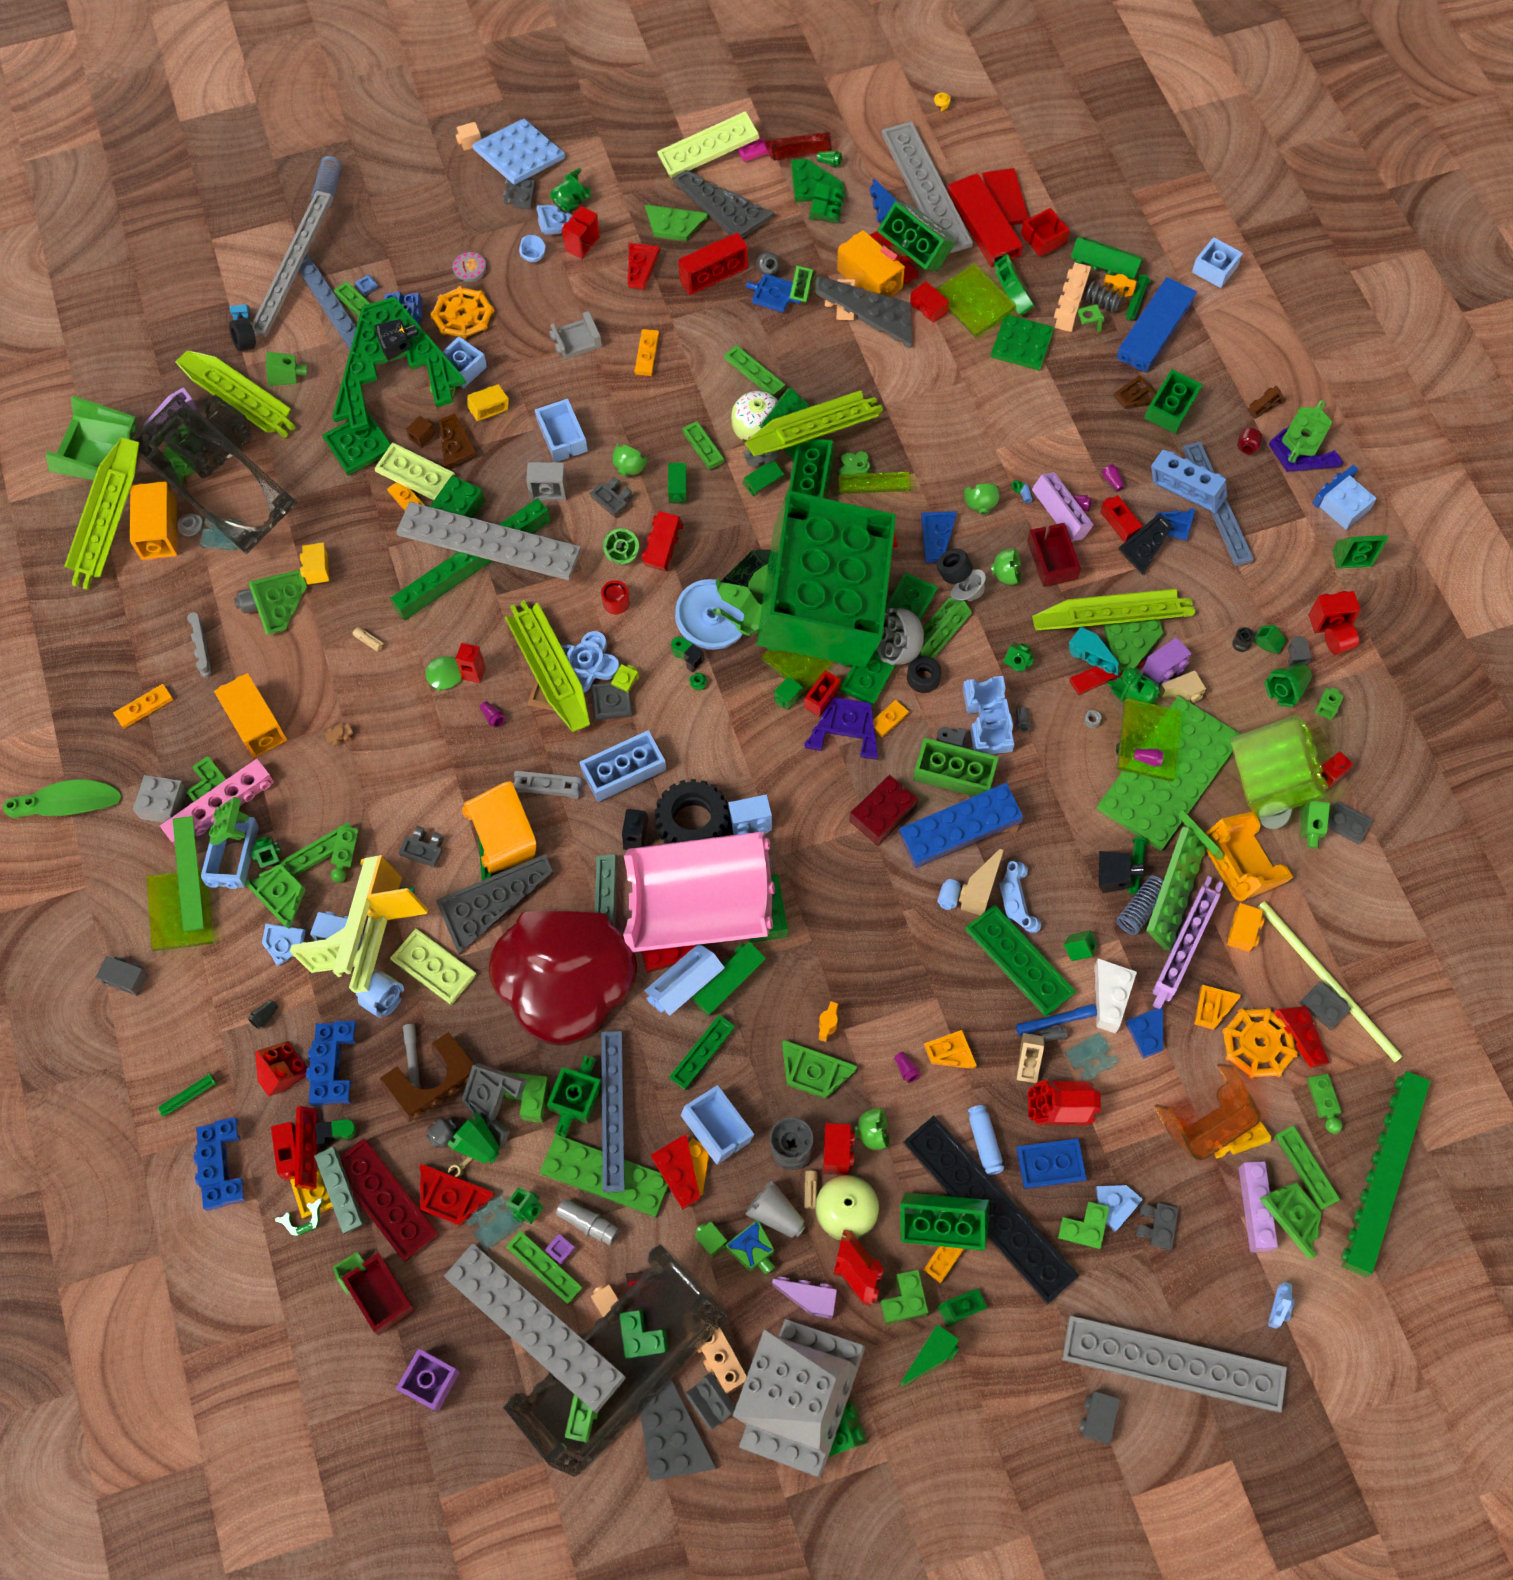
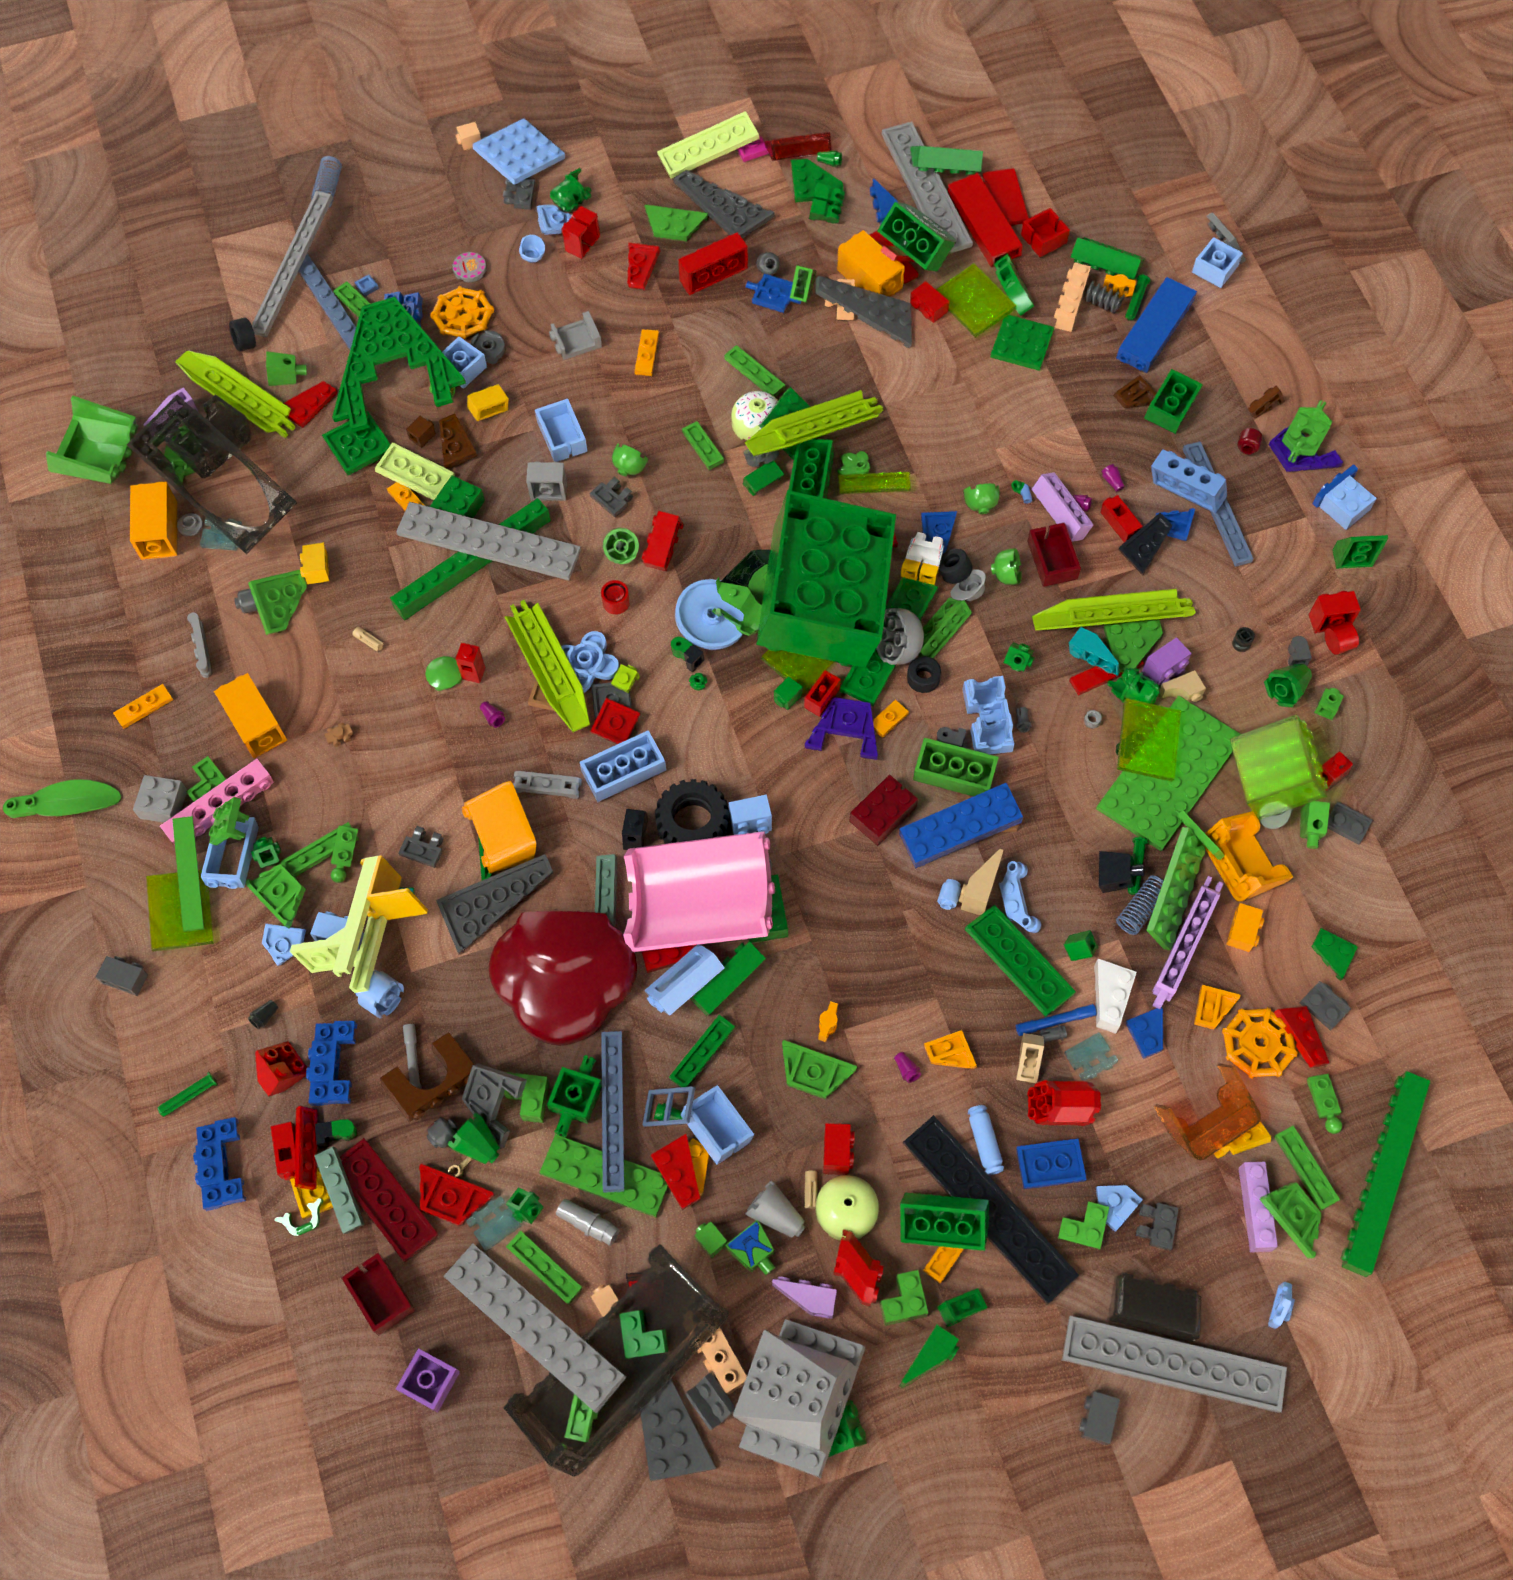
(102, 512): lime hinge -> none
(238, 310): dark azure tile -> none
(310, 403): none -> red wing
(346, 1266): bright green bracket -> none
(395, 337): black torso -> none
(433, 966): yellowish green tile -> none
(489, 338): none -> dark grey plate
(560, 1249): medium lavender plate -> none
(615, 722): none -> red tile
(660, 1111): none -> green cone
(670, 1092): none -> sand blue window
(677, 482): green brick -> none
(790, 1132): dark grey wheel -> none
(872, 1129): bright green cylinder -> none
(923, 552): none -> hips
(942, 100): yellow plate -> none
(946, 158): none -> slope
(1097, 316): bright green bracket -> none
(1149, 756): magenta cone -> none
(1156, 1307): none -> clear smoke windscreen
(1223, 233): none -> dark grey wing
(1270, 639): green brick -> none
(1324, 975): yellowish green piece -> none
(1334, 951): none -> green wing

